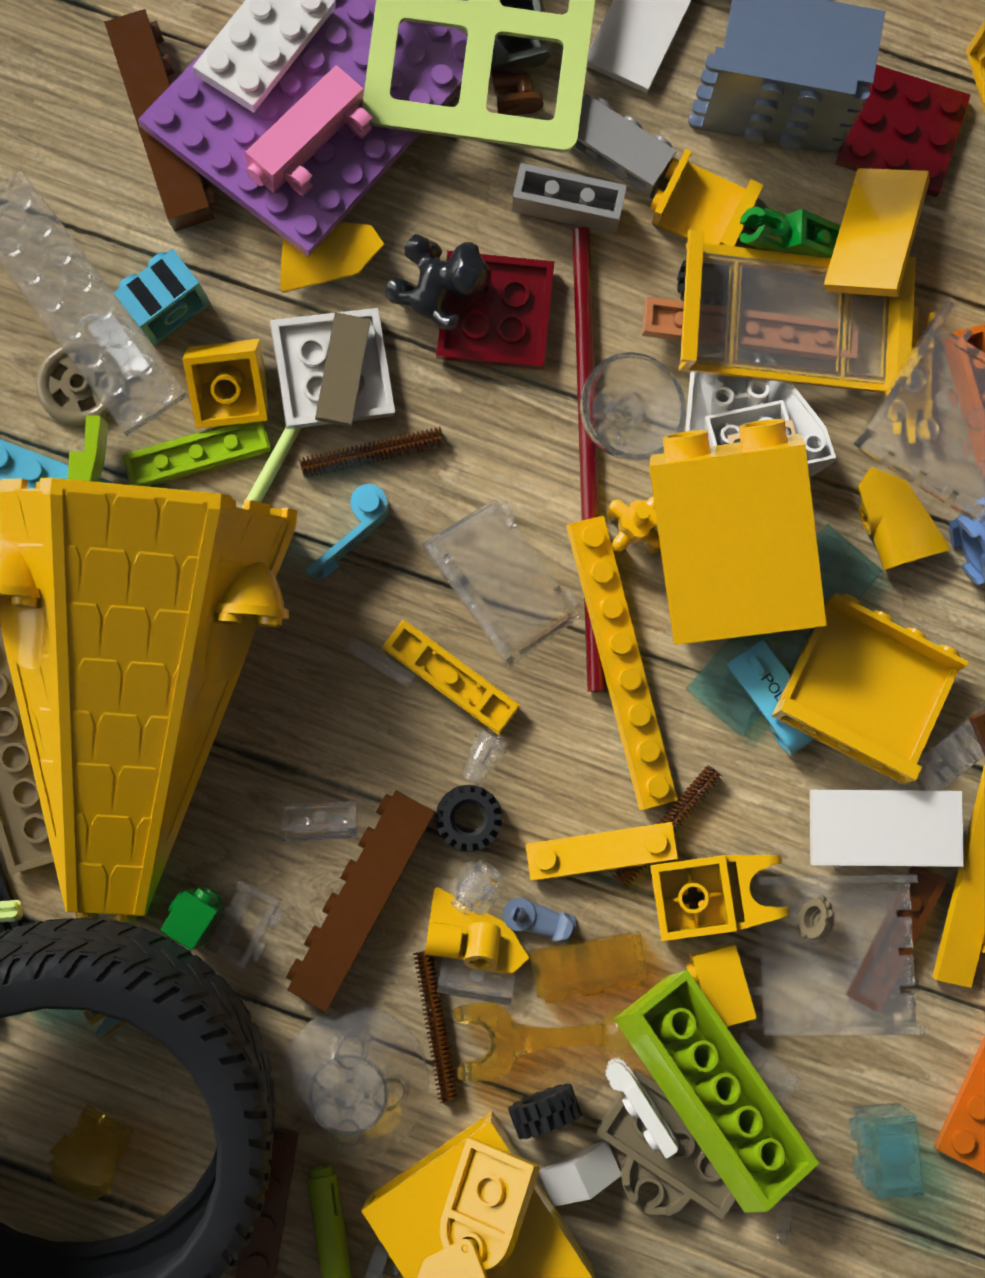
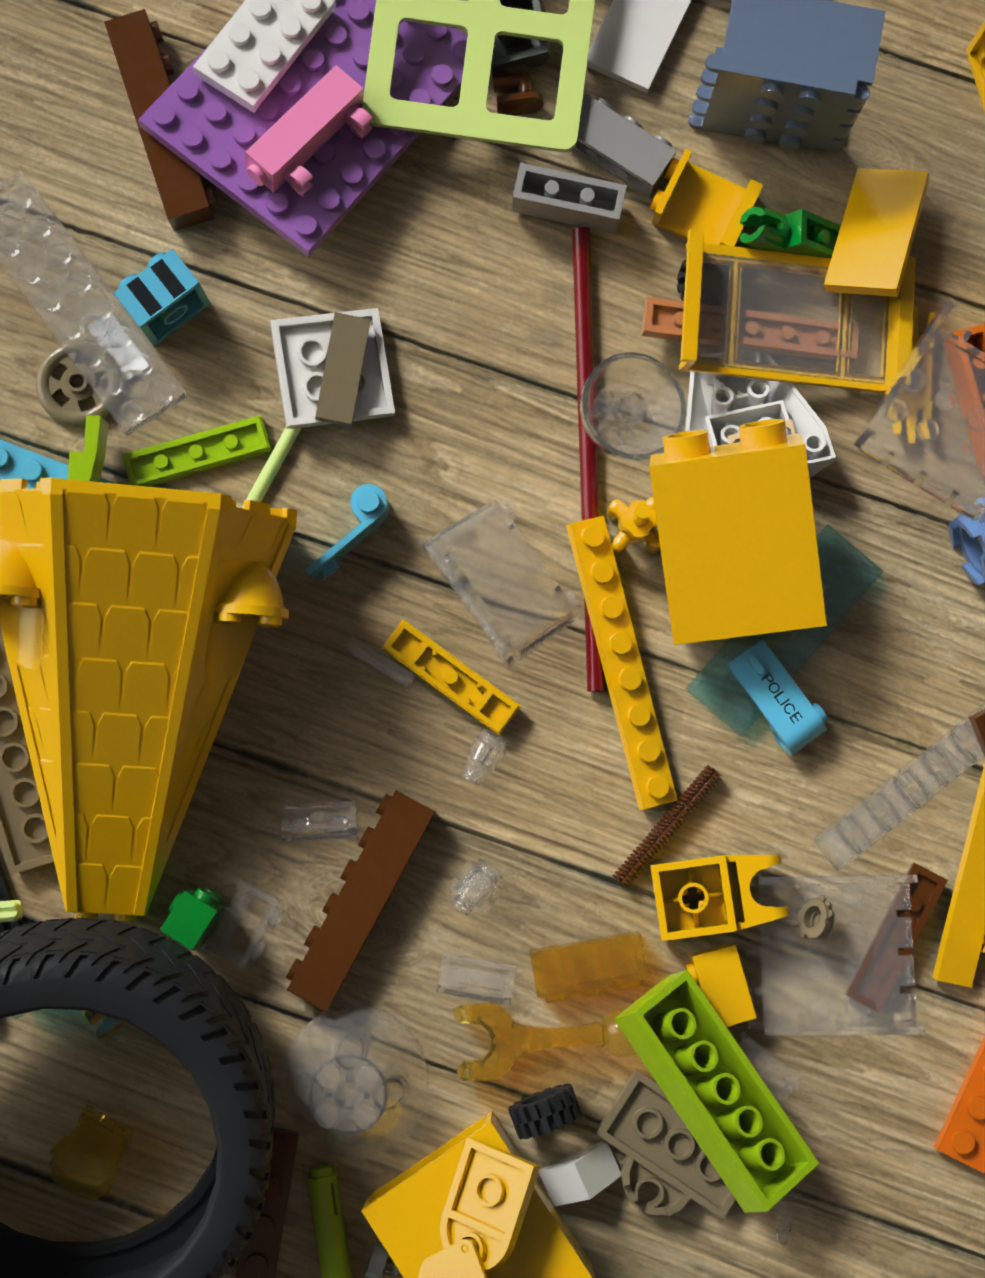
(226, 383): yellow slope -> none
(338, 256): yellow panel -> none
(368, 453): reddish brown axle -> none
(437, 1027): reddish brown axle -> none
(452, 834): black tyre -> none
(462, 274): black animal -> none
(476, 939): yellow panel -> none
(507, 321): dark red plate -> none
(533, 918): sand blue piece -> none
(601, 852): yellow plate -> none
(641, 1105): white hinge -> none
(869, 688): yellow panel -> none
(886, 828): white tile -> none
(887, 1150): clear light blue brick -> none
(897, 520): yellow panel -> none
(906, 127): dark red plate -> none

